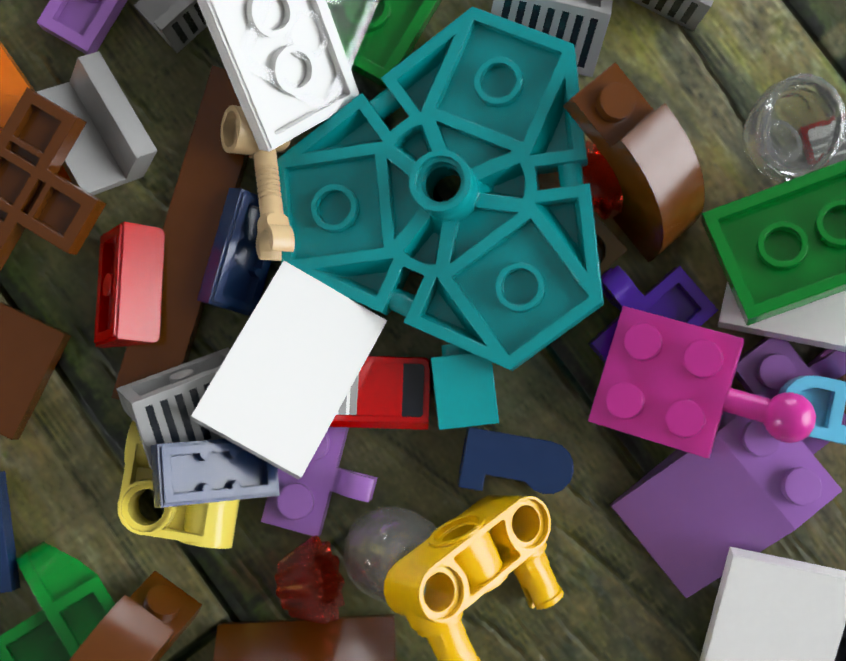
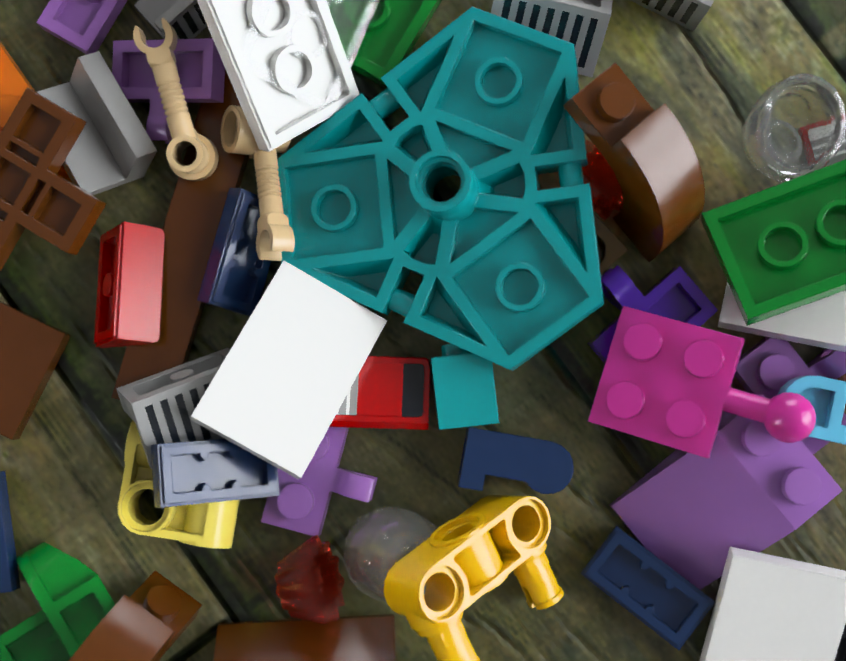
(179, 121): none -> tan brick
(199, 73): none -> medium lavender plate
(647, 587): none -> dark blue plate

